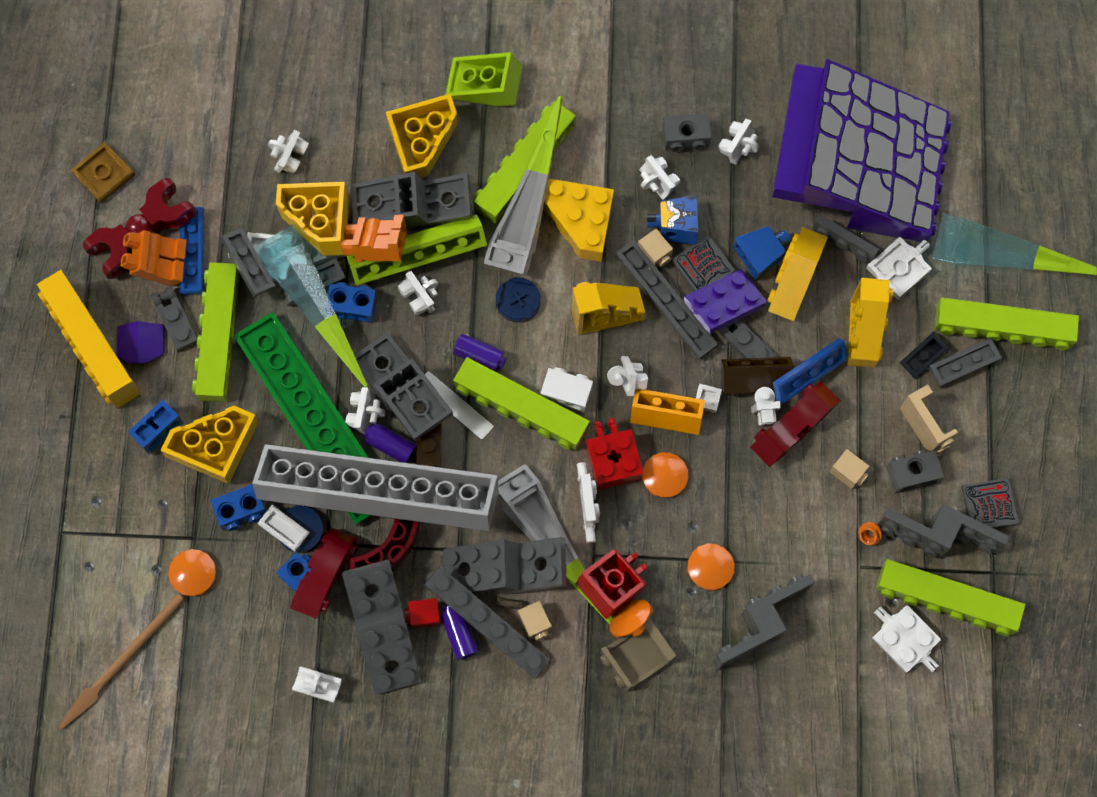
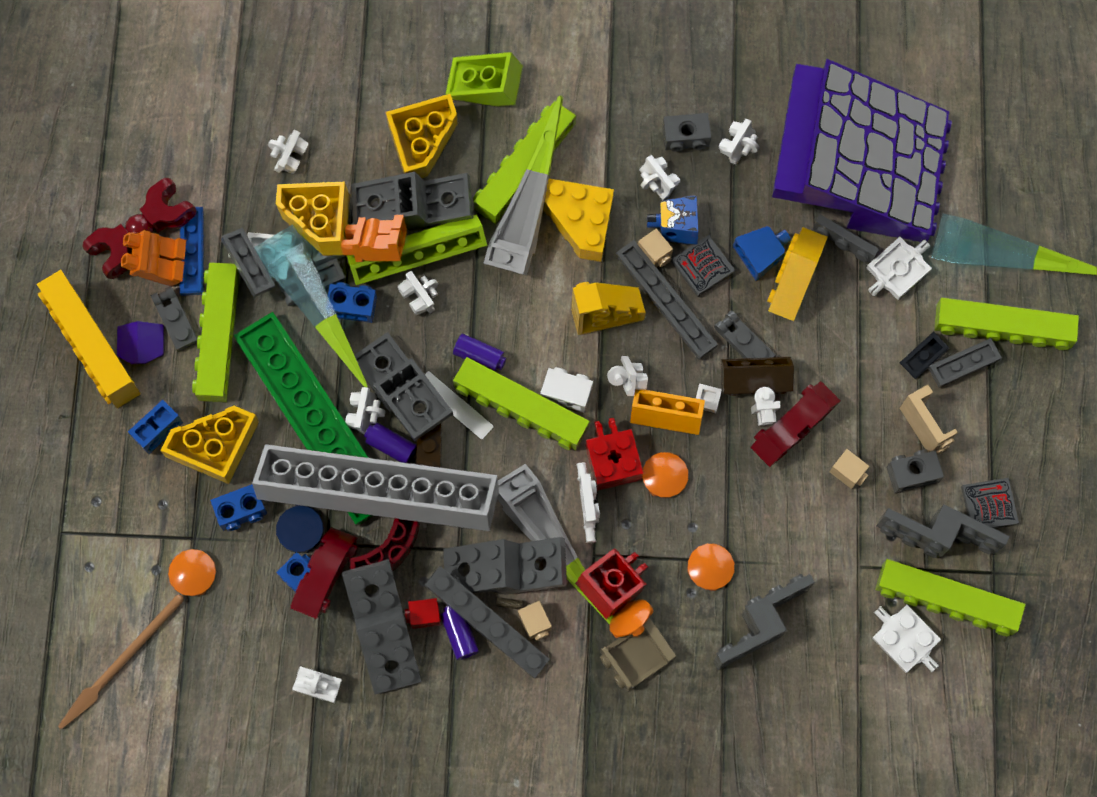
(102, 172): pearl gold tile -> none
(283, 528): white tile -> none
(518, 299): dark blue tile -> none
(725, 301): dark purple plate -> none
(810, 371): blue tile -> none
(867, 538): orange plate -> none
(868, 321): yellow brick -> none

